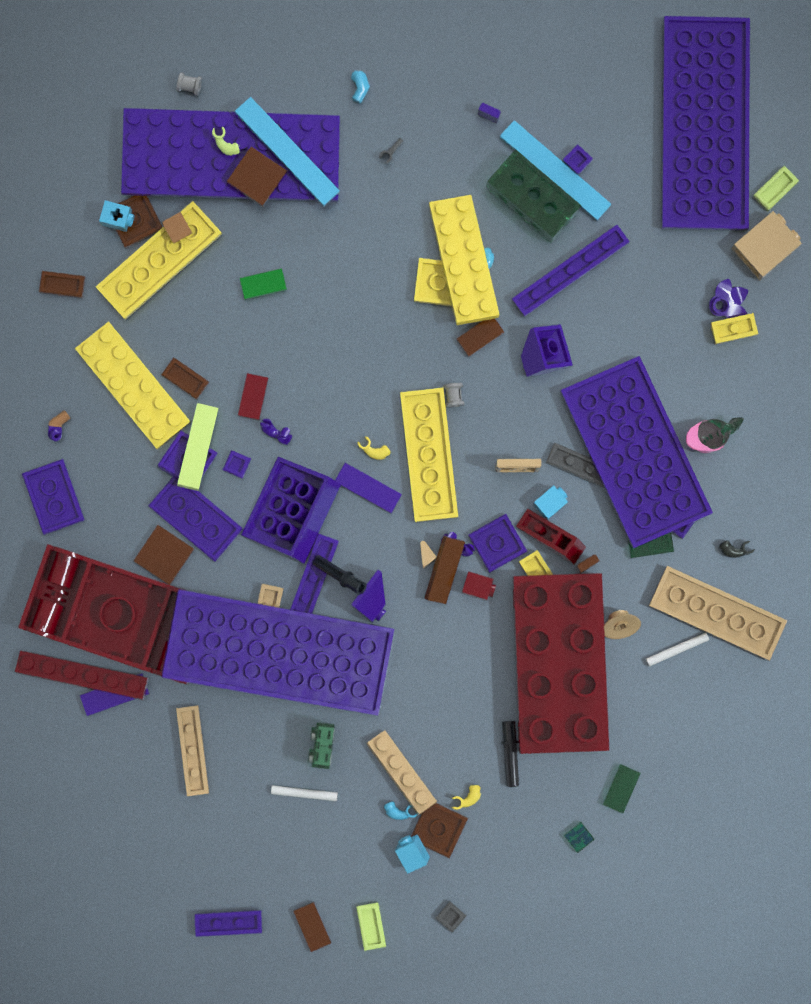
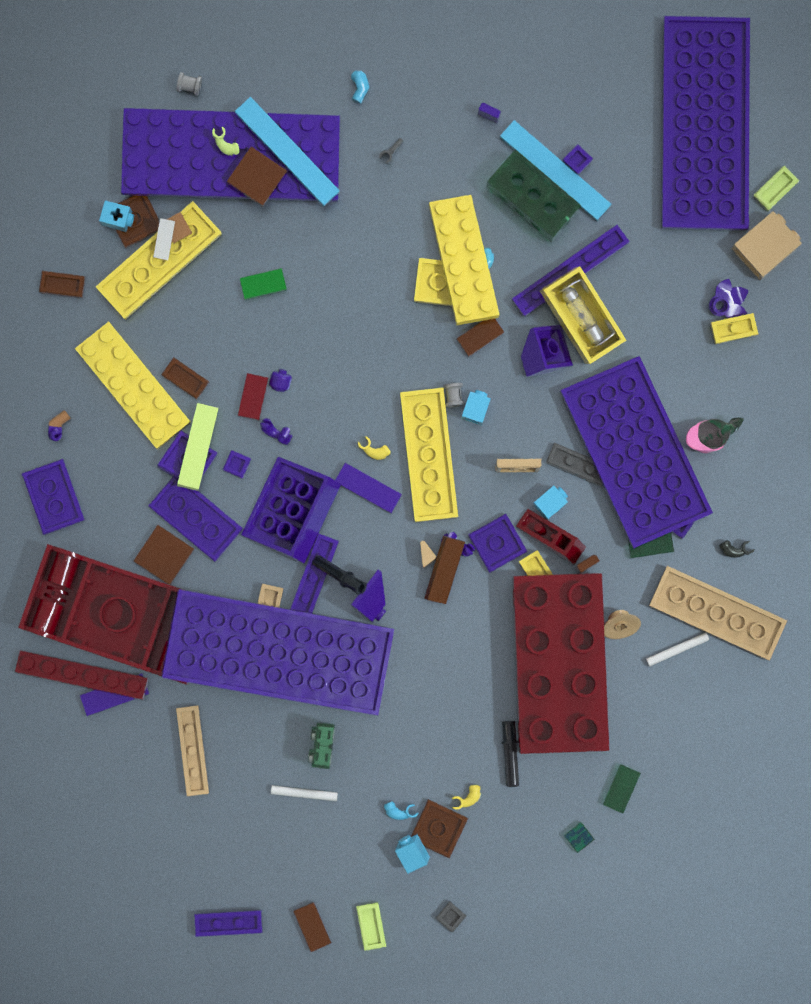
(164, 239): none -> white sticker
(280, 380): none -> dark purple piece
(401, 772): tan plate -> none
(476, 407): none -> medium azure brick
(478, 586): dark red brick -> none
(582, 315): none -> light yellow piece

